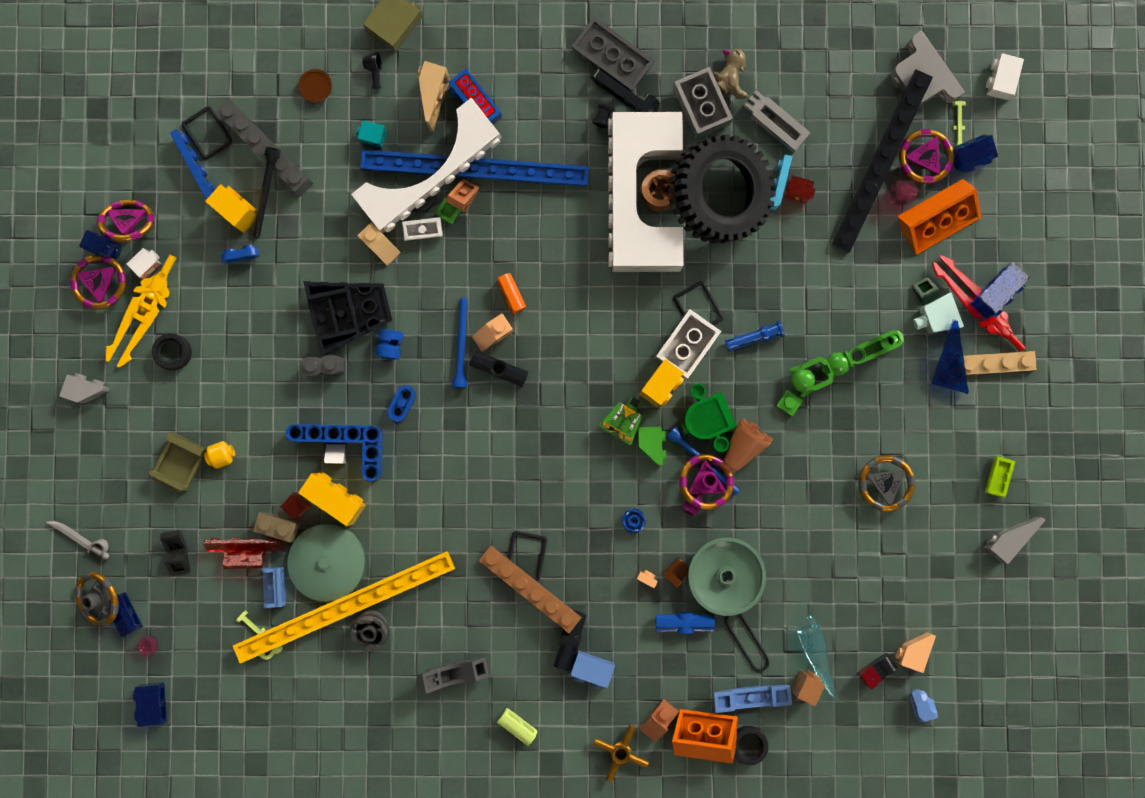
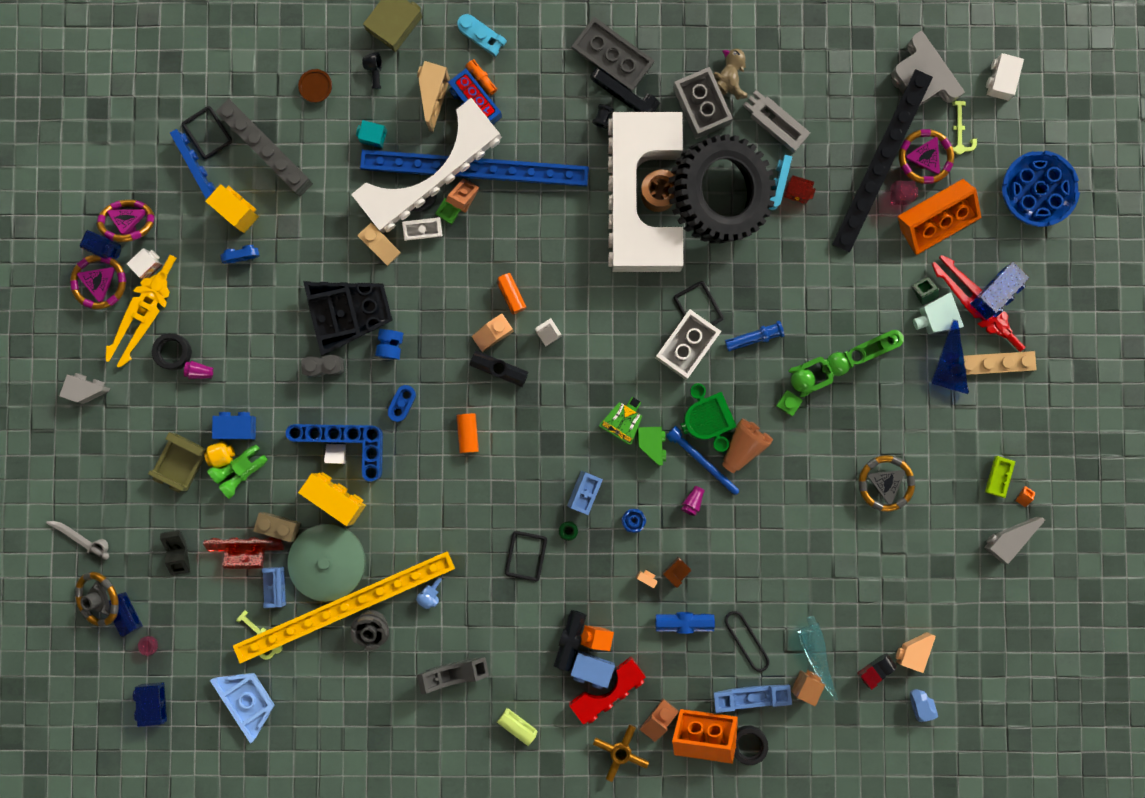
(197, 371): none -> magenta cone
(234, 427): none -> blue brick
(242, 468): none -> bright green piece
(245, 701): none -> light blue wing
(272, 155): black piece -> none
(295, 505): clear red brick -> none
(427, 597): none -> medium blue piece
(459, 379): blue piece -> none
(467, 433): none -> orange brick
(480, 34): none -> medium azure plate
(481, 77): none -> orange pin
(530, 589): medium nougat plate -> none
(548, 332): none -> white panel
(563, 535): none -> dark green plate
(584, 492): none -> medium blue hinge
(588, 706): none -> red arch
(597, 638): none -> orange brick
(661, 383): yellow brick -> none
(706, 482): magenta piece -> none
(727, 576): sand green dish -> none
(974, 152): clear blue brick -> none
(1025, 497): none -> orange piece
(1053, 176): none -> blue brick

